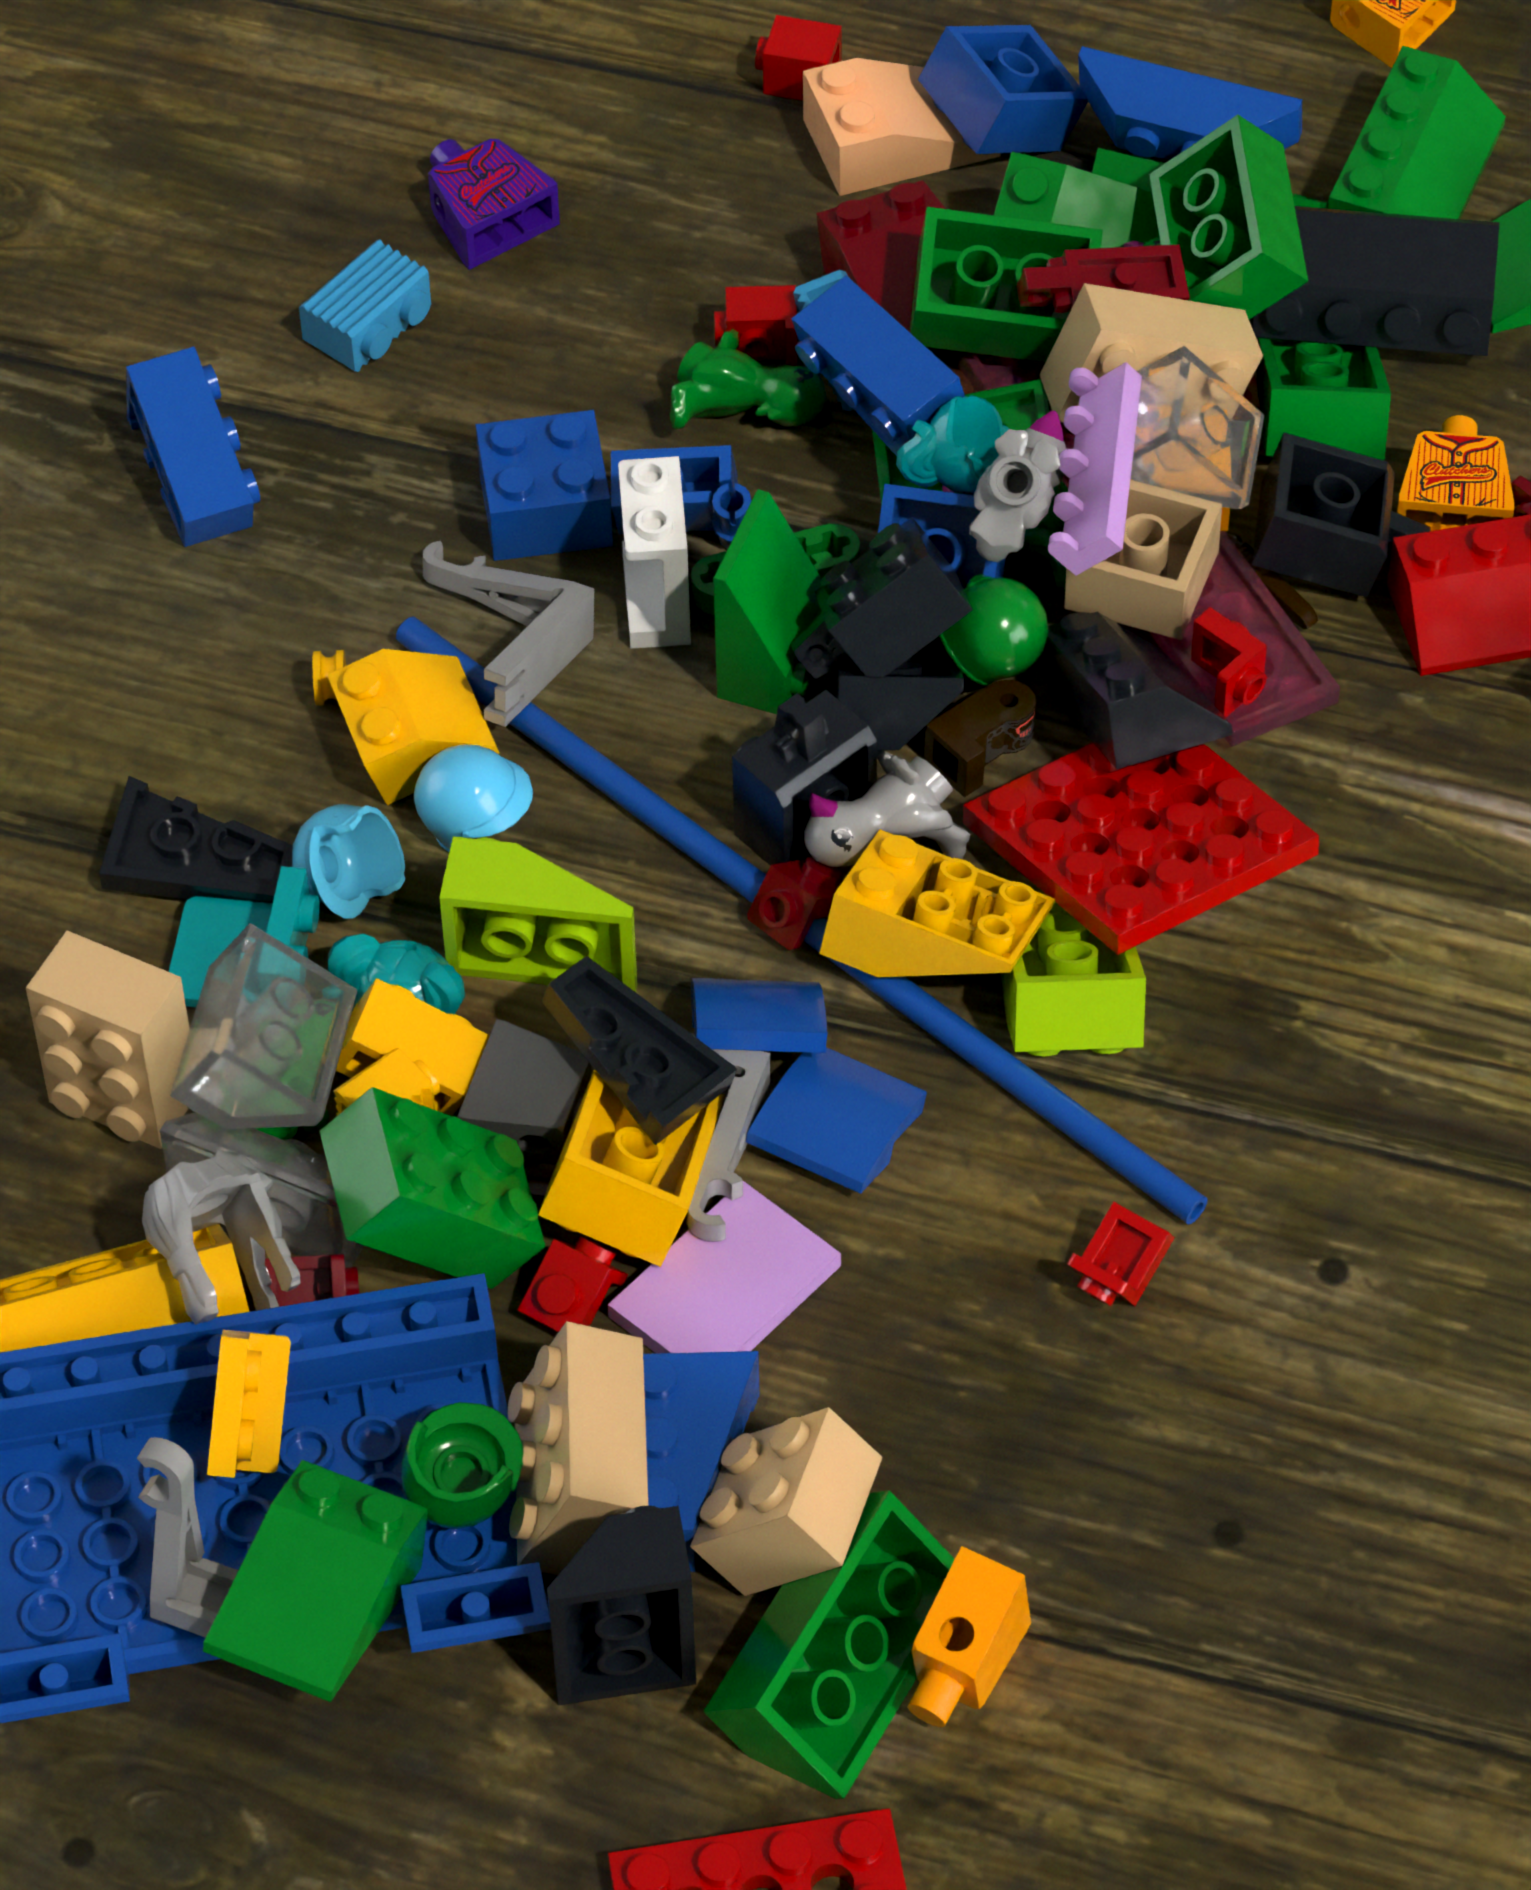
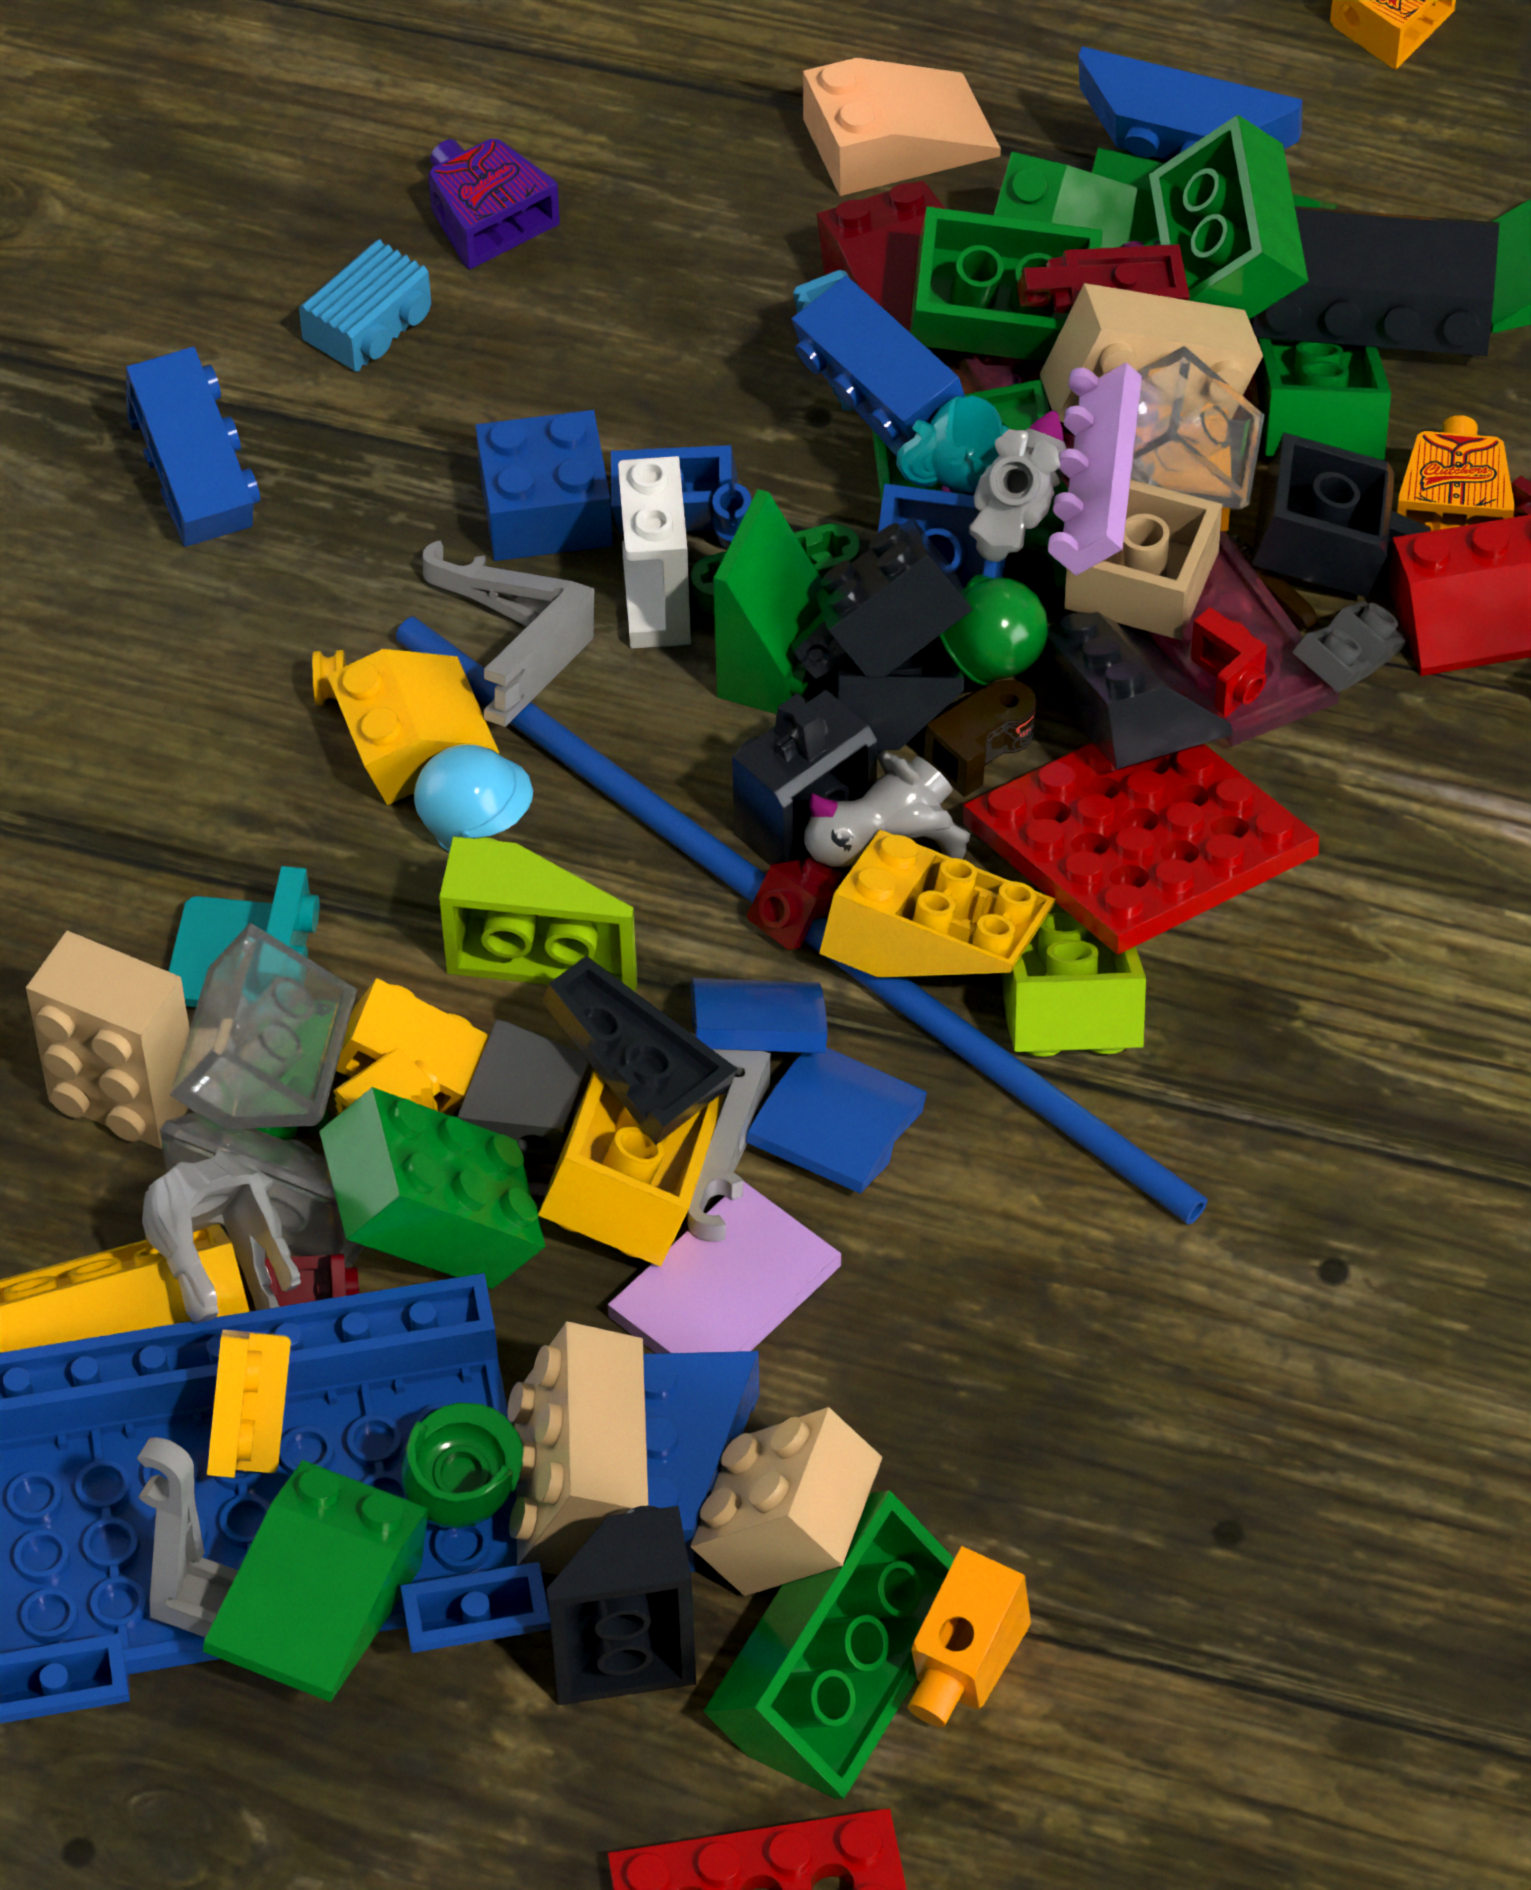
(183, 854): black wing -> none
(349, 857): medium azure helmet -> none
(398, 962): teal hair -> none
(571, 1283): red bracket -> none
(731, 382): green animal -> none
(762, 321): red brick -> none
(791, 49): red brick -> none
(1003, 89): blue brick -> none
(1121, 1257): red bracket -> none
(1352, 645): none -> dark grey slope
(1421, 142): green slope -> none

